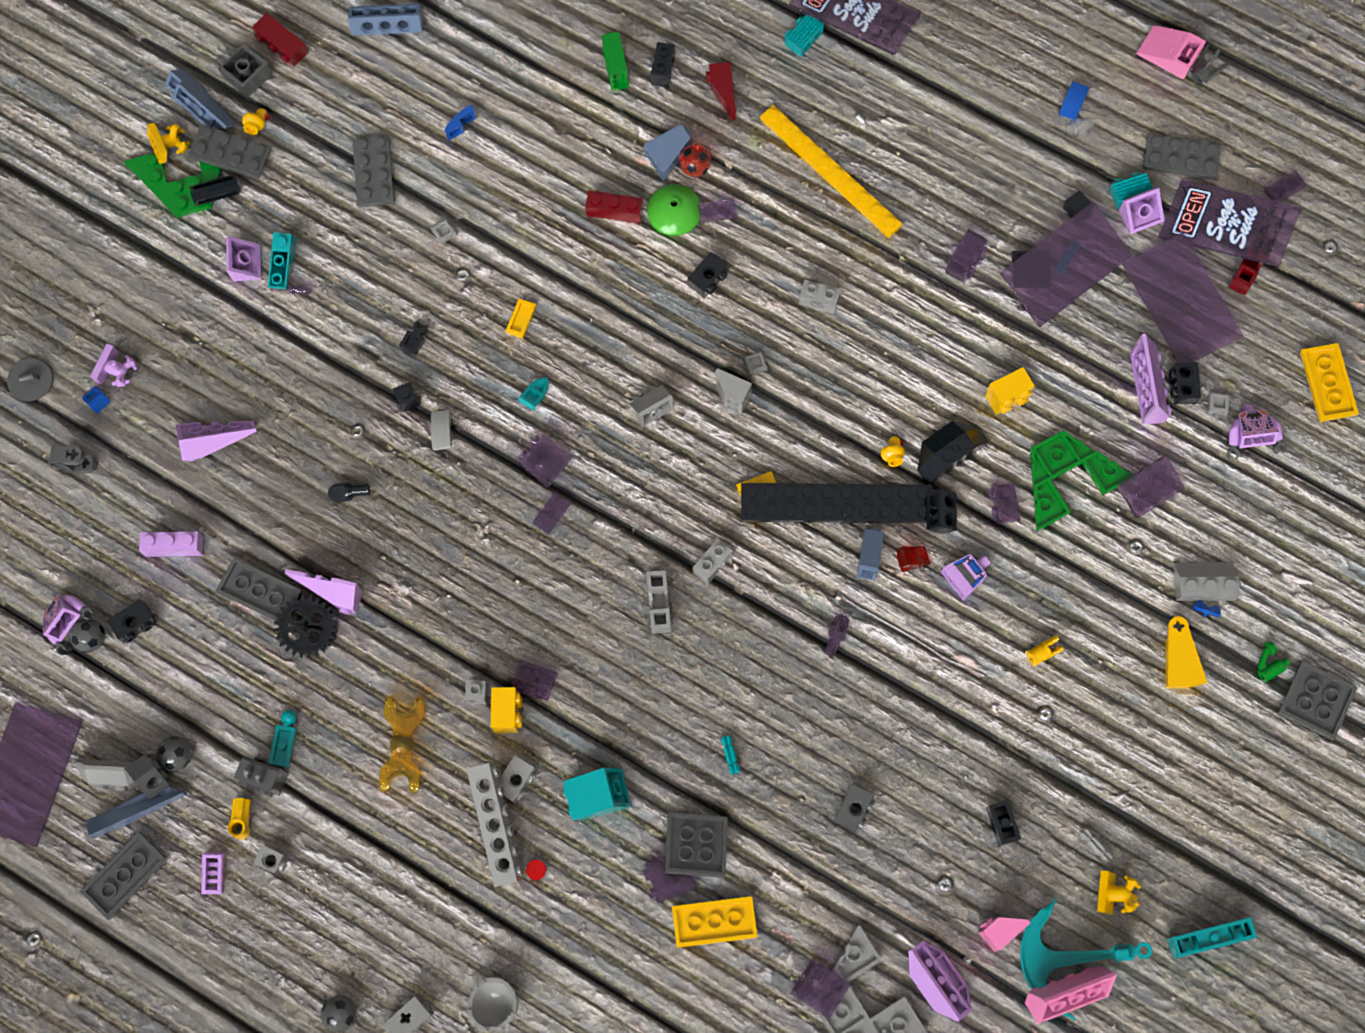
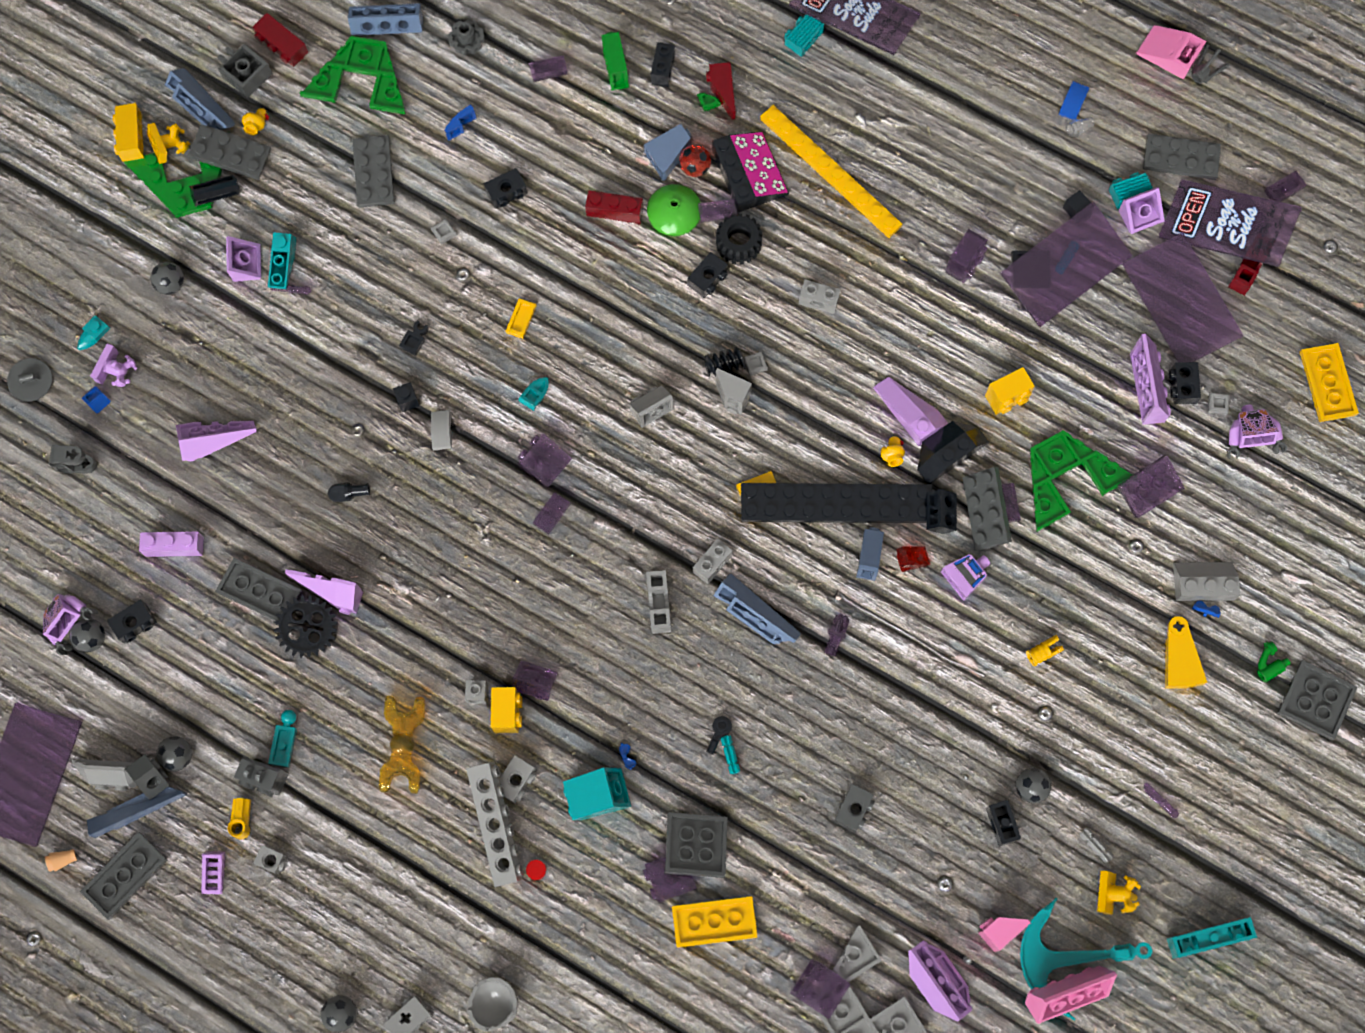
(60, 859): none -> light nougat cone
(92, 333): none -> teal plate
(128, 132): none -> yellow brick
(167, 278): none -> dark grey piece
(360, 57): none -> green wing
(466, 37): none -> dark grey plant
(511, 180): none -> black brick
(548, 68): none -> clear purple plate
(628, 762): none -> blue piece
(708, 102): none -> green tile
(721, 727): none -> black plate
(724, 361): none -> black piece
(742, 225): none -> black tyre
(749, 169): none -> slope
(754, 611): none -> sand blue wedge
(912, 412): none -> lavender wedge
(987, 509): none -> dark grey plate
(1033, 785): none -> dark grey piece
(1155, 796): none -> clear purple piece

